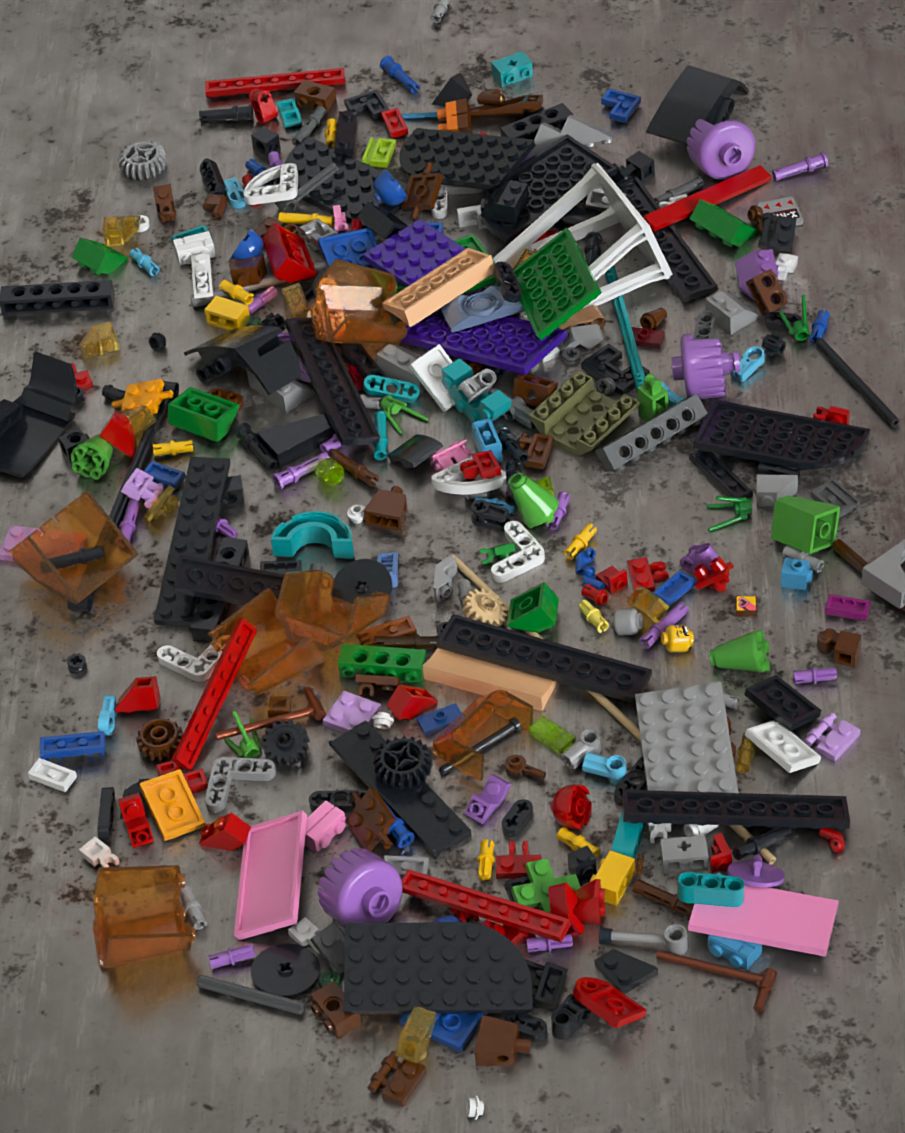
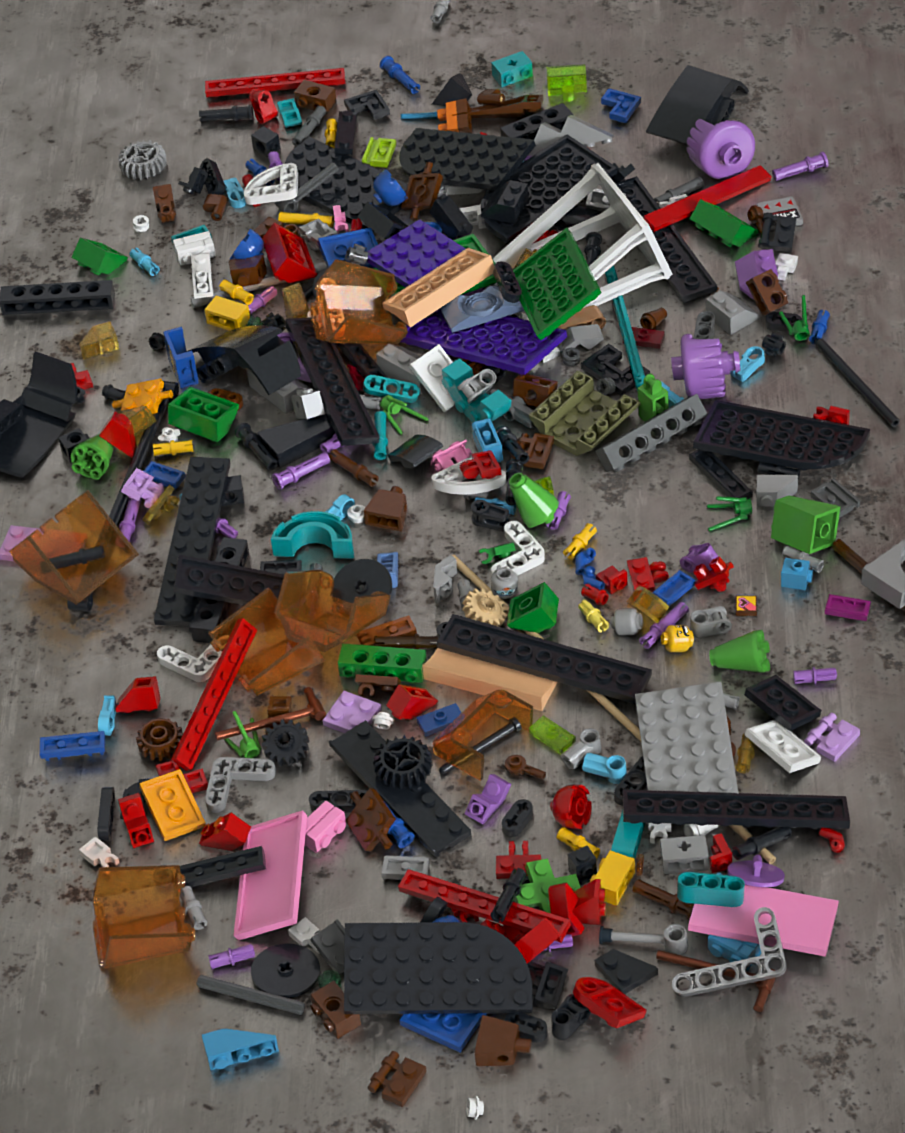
(52, 775): white plate -> none
(72, 667): black bush -> none
(120, 229): clear yellow slope -> none
(169, 434): none -> white plate
(182, 363): none -> blue panel
(196, 181): none -> black bracket
(224, 866): none -> black plate
(235, 1046): none -> dark azure slope
(307, 403): none -> brick
(329, 472): clear neon green head -> none
(341, 506): none -> medium azure piece
(356, 255): none -> dark grey gear
(360, 888): medium lavender piece -> none
(394, 122): red plate -> none
(416, 1035): clear yellow slope -> none
(435, 910): none -> black beam
(450, 218): none -> black brick
(485, 860): yellow axle -> none
(504, 583): none -> light grey head
(511, 889): none -> black pin
(537, 940): none -> red slope
(566, 81): none -> clear neon green piece
(643, 166): black brick -> none
(708, 622): none -> light grey piece
(740, 966): none -> light grey beam
(845, 646): reddish brown brick -> none

